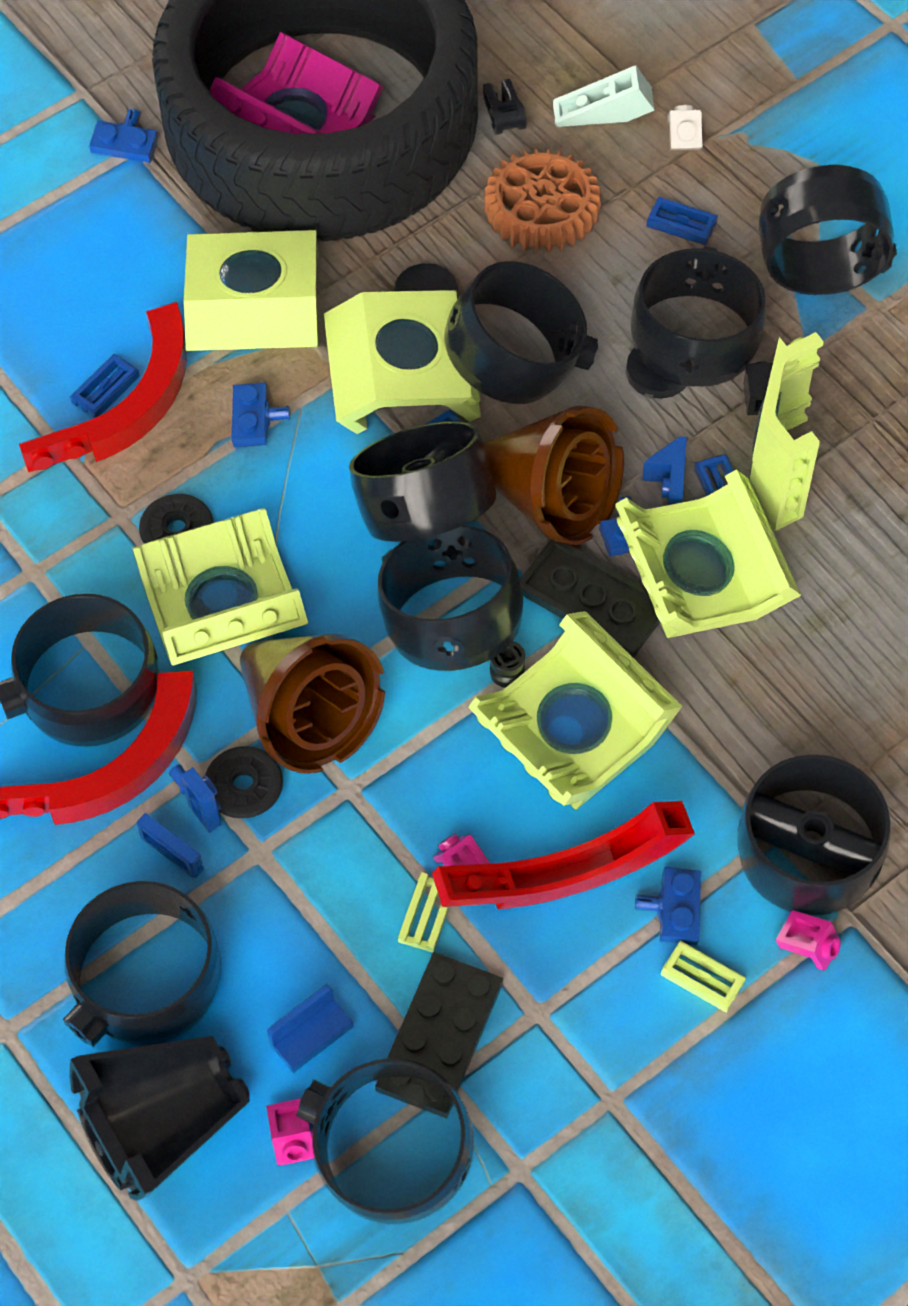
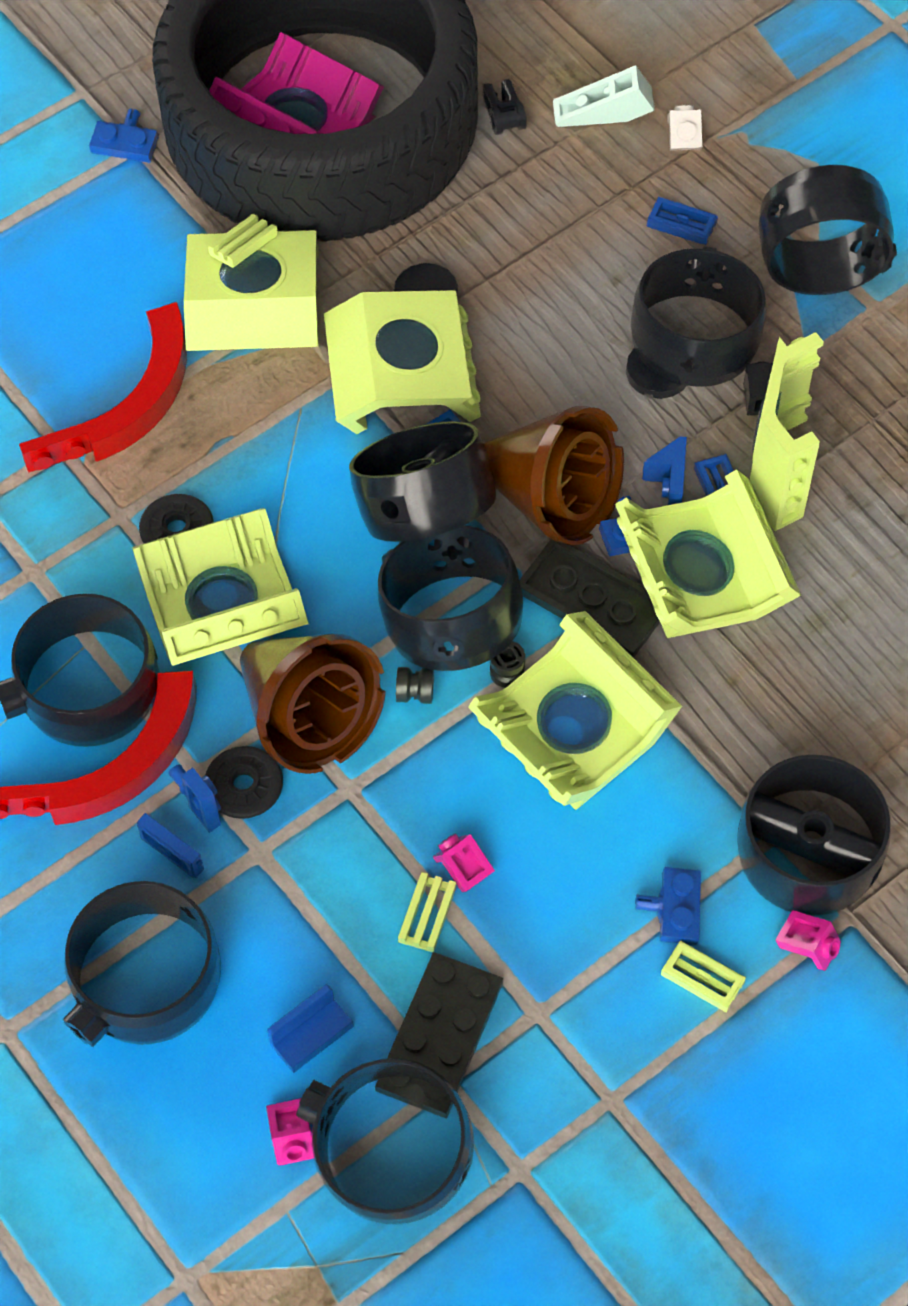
(109, 389): blue tile -> none
(154, 1107): black cone -> none
(239, 237): none -> yellowish green tile
(253, 414): blue plate -> none
(414, 685): none -> pearl dark grey wheel
(541, 301): black cylinder -> none
(542, 200): nougat gear -> none
(570, 871): red arch -> none

